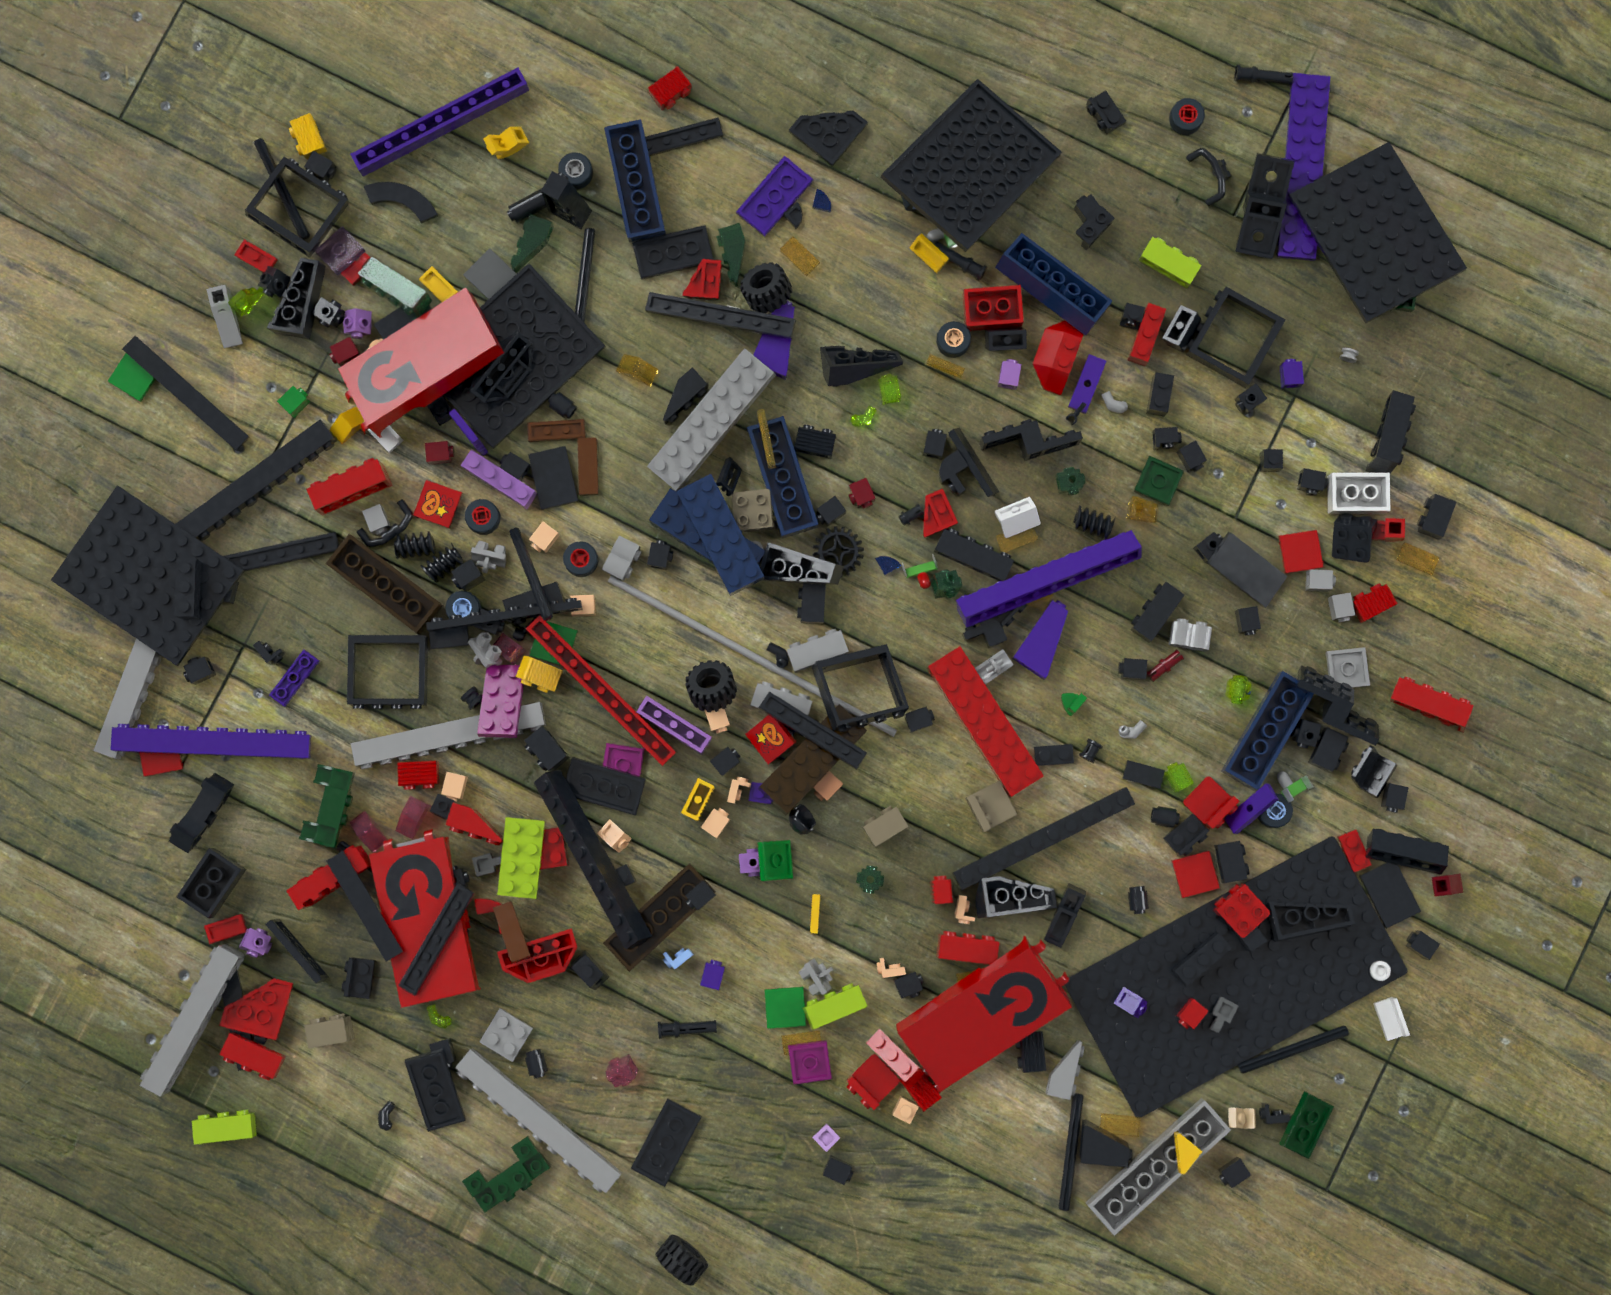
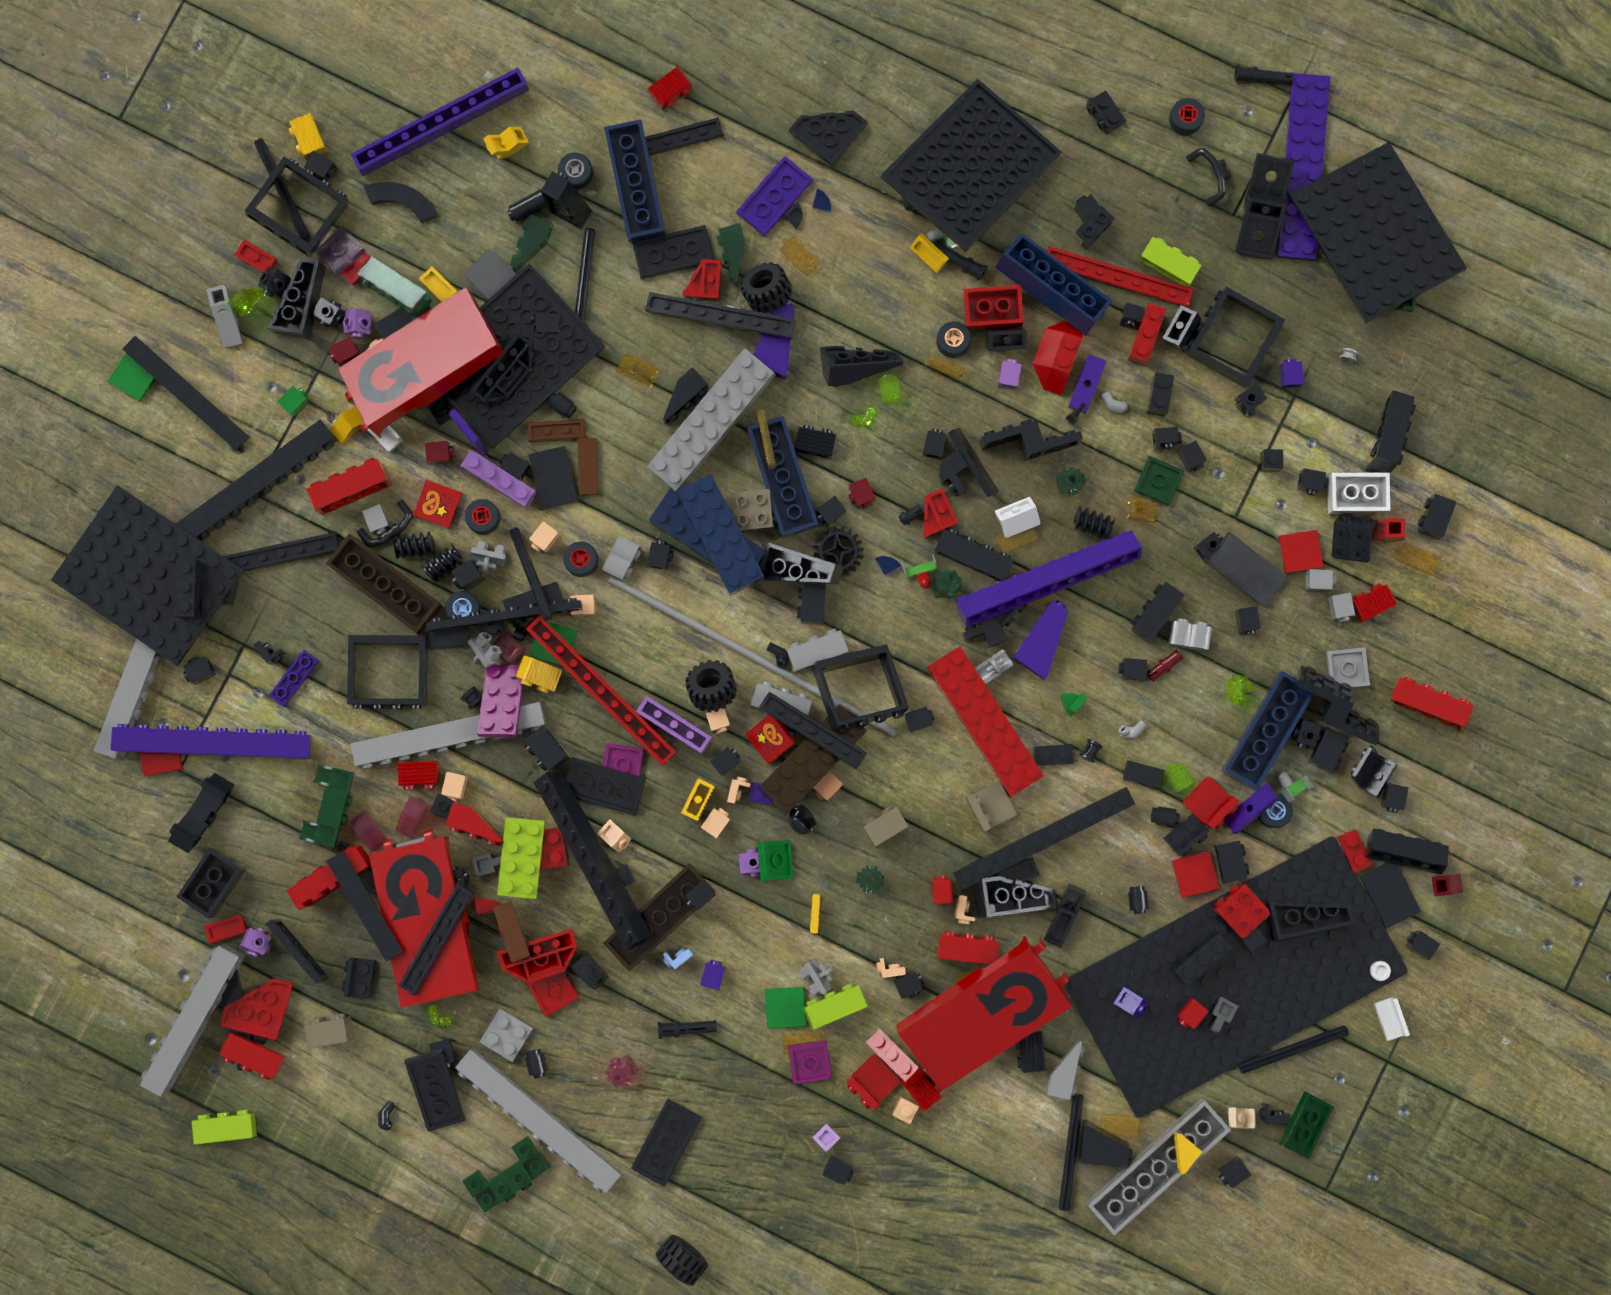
(553, 992): none -> red tile
(726, 474): black tile -> none
(1022, 871): none -> black tile
(1124, 278): none -> red tile

